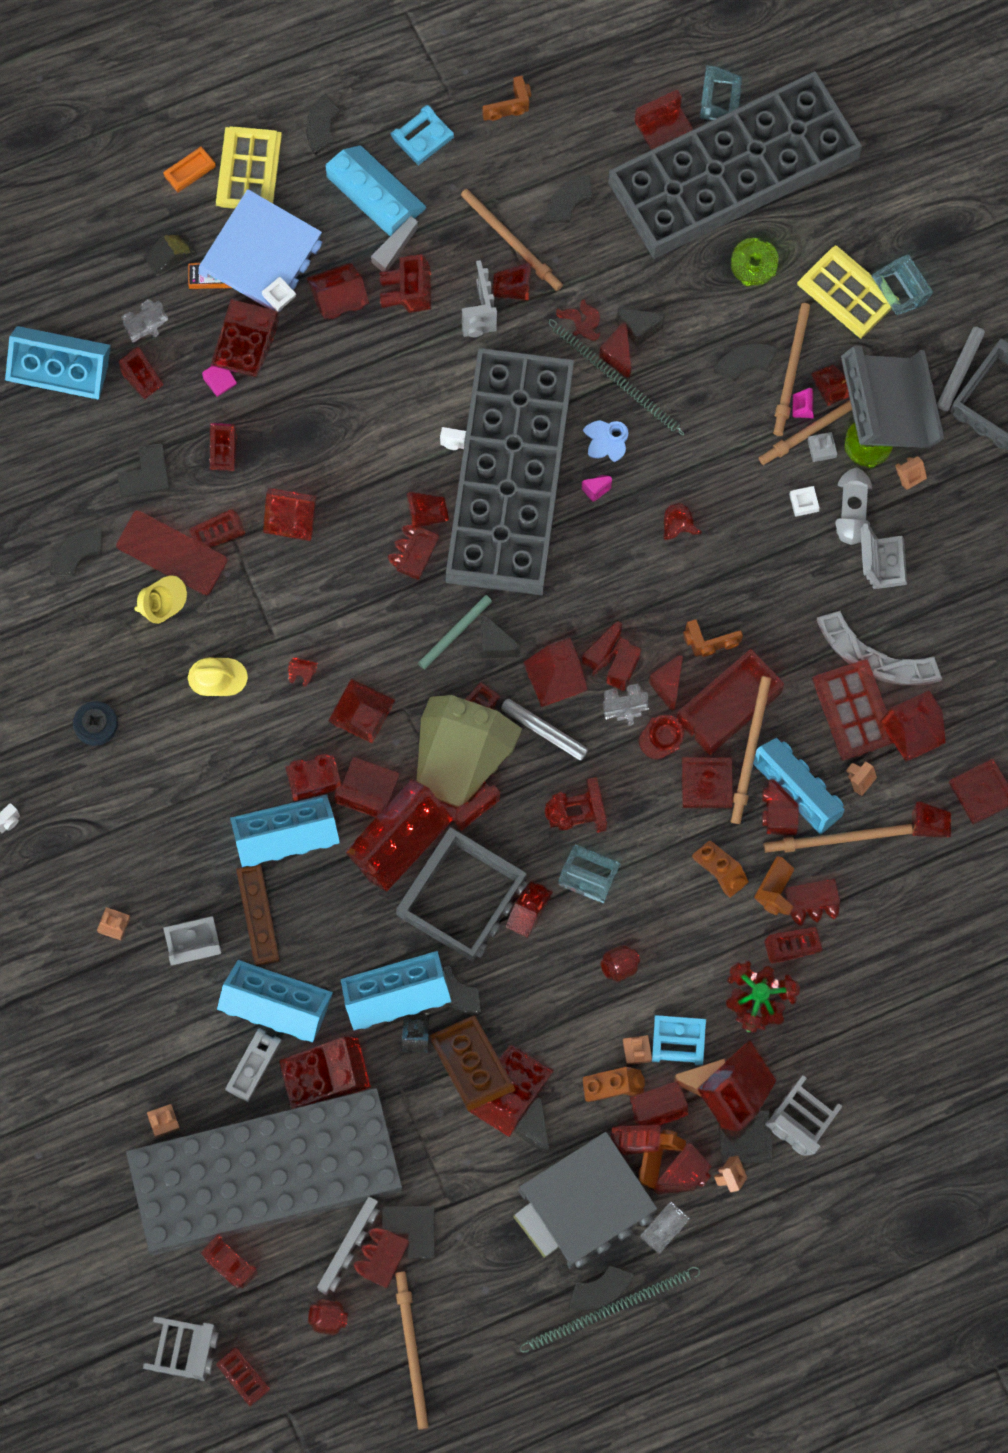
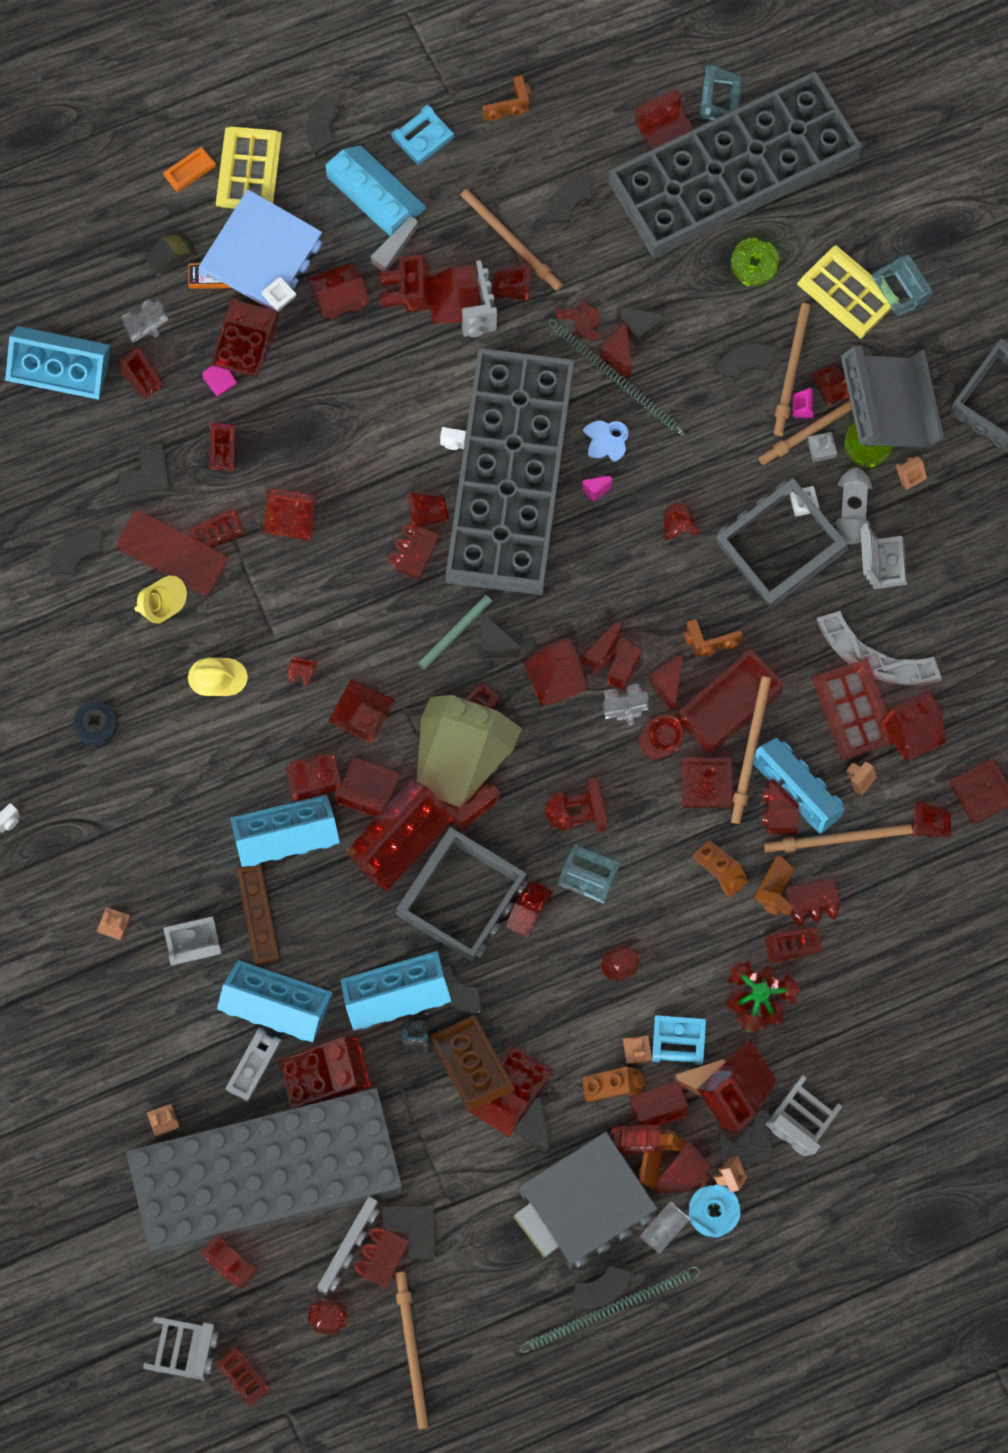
(452, 292): none -> clear red slope
(544, 729): light grey axle -> none
(700, 1216): none -> medium azure plate
(805, 573): none -> dark grey window
(960, 368): light grey axle -> none

